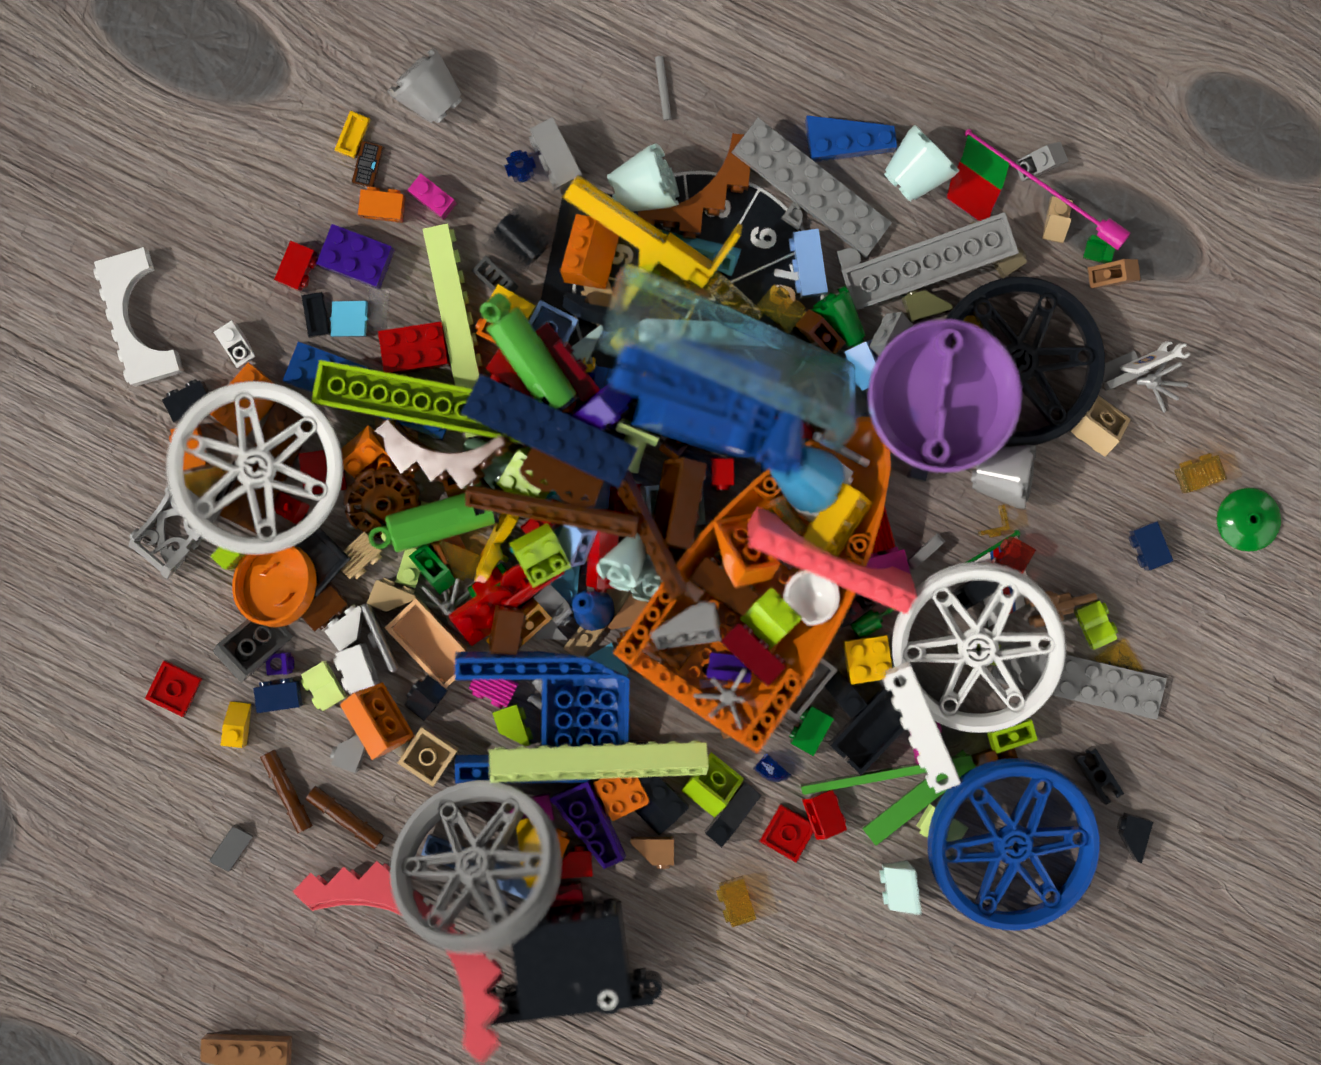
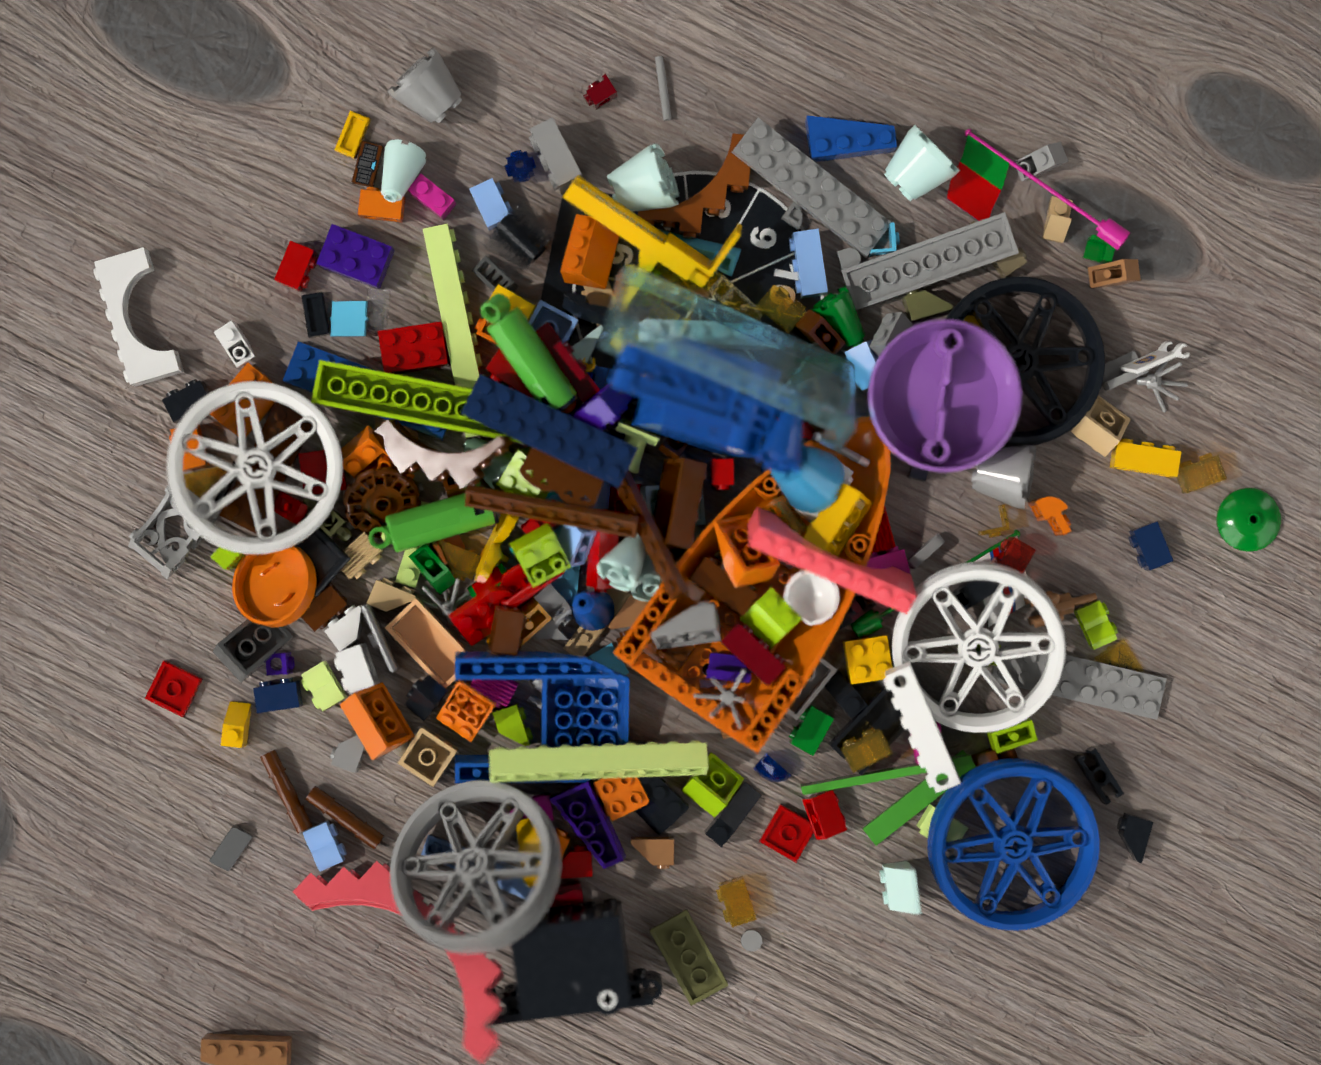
(324, 845): none -> light blue brick
(343, 533): none -> olive piece
(400, 168): none -> light aqua cone
(465, 711): none -> orange slope
(490, 203): none -> light blue brick
(600, 93): none -> dark red brick
(689, 957): none -> olive plate
(751, 940): none -> light grey tile
(865, 750): none -> clear yellow brick
(893, 241): none -> medium azure bracket
(1050, 509): none -> orange brick
(1145, 458): none -> yellow brick

